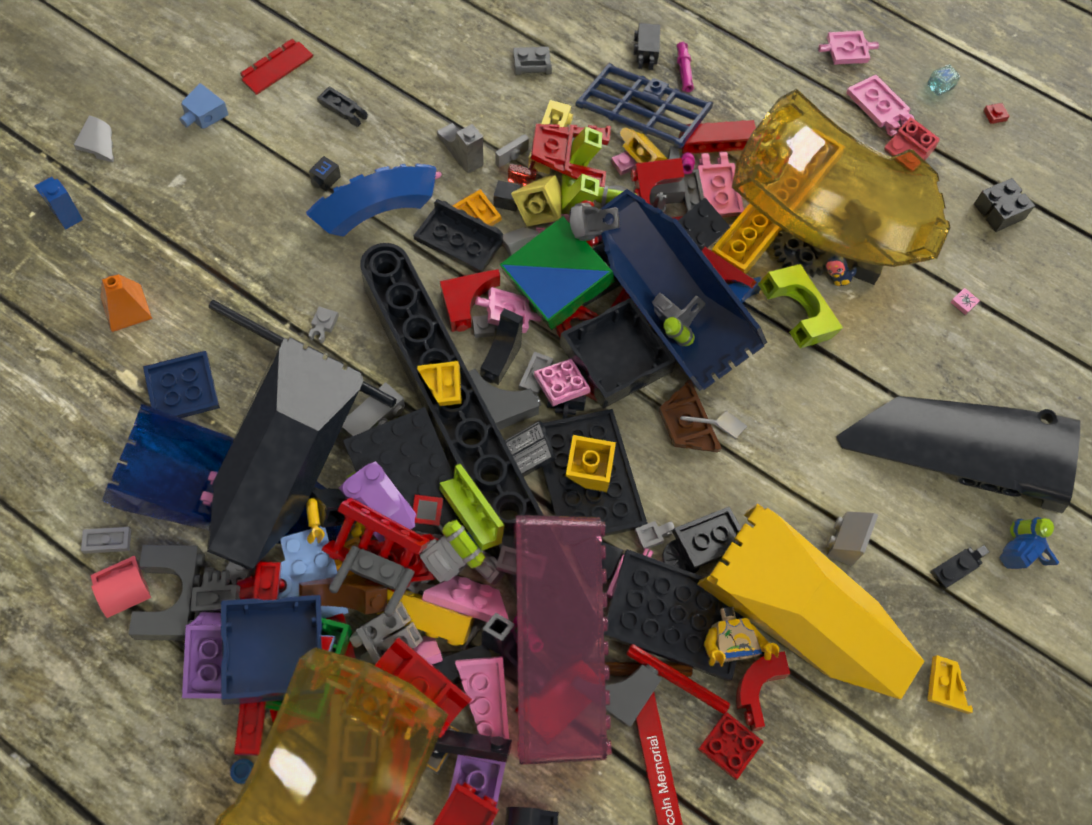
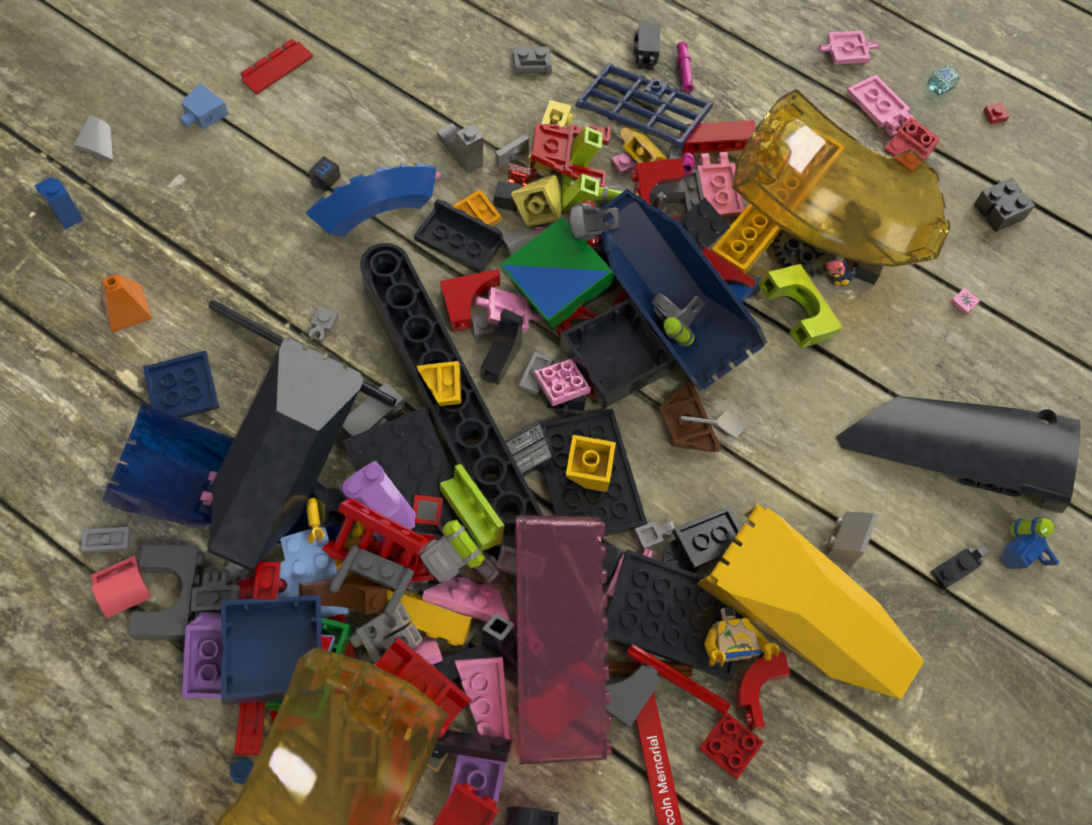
(342, 106): black hinge -> none
(507, 406): dark grey arch -> none
(947, 686): yellow wing -> none

